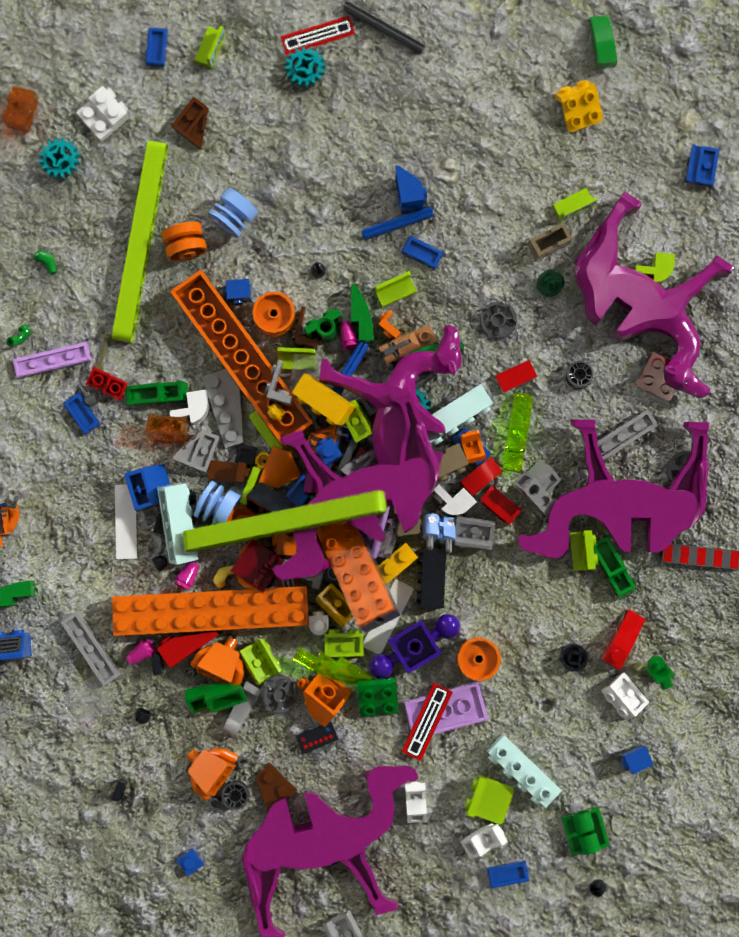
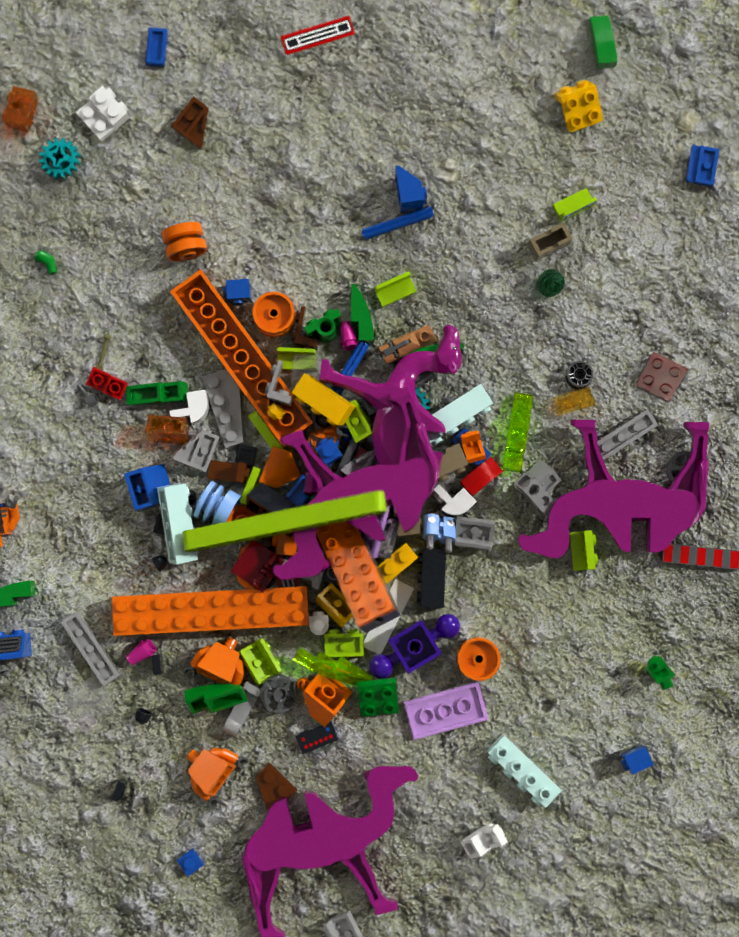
(24, 331): green arm -> none
(52, 360): lavender tile -> none
(82, 413): blue tile -> none
(125, 524): white sticker -> none
(140, 241): lime beam -> none
(181, 647): red slope -> none
(187, 576): dark pink cone -> none
(210, 47): lime panel -> none
(221, 575): light yellow arm -> none
(235, 210): light blue wheel -> none
(235, 803): wheel -> none
(259, 460): yellow plate -> none
(300, 71): teal gear -> none
(314, 271): black hinge -> none
(384, 26): dark grey axle -> none
(389, 331): orange bracket -> none
(416, 802): white brick -> none
(422, 252): blue tile -> none
(427, 721): sticker -> none
(489, 799): lime bracket -> none
(497, 320): dark grey piece -> none
(500, 505): red hinge -> none
(508, 874): blue tile -> none
(516, 376): red tile -> none
(565, 657): black wheel -> none
(573, 401): none -> clear yellow tile
(585, 831): green plate -> none
(598, 892): black hinge -> none
(614, 569): green slope -> none
(623, 640): red slope -> none
(625, 697): white bracket -> none
(649, 303): magenta animal -> none
(661, 267): lime brick -> none

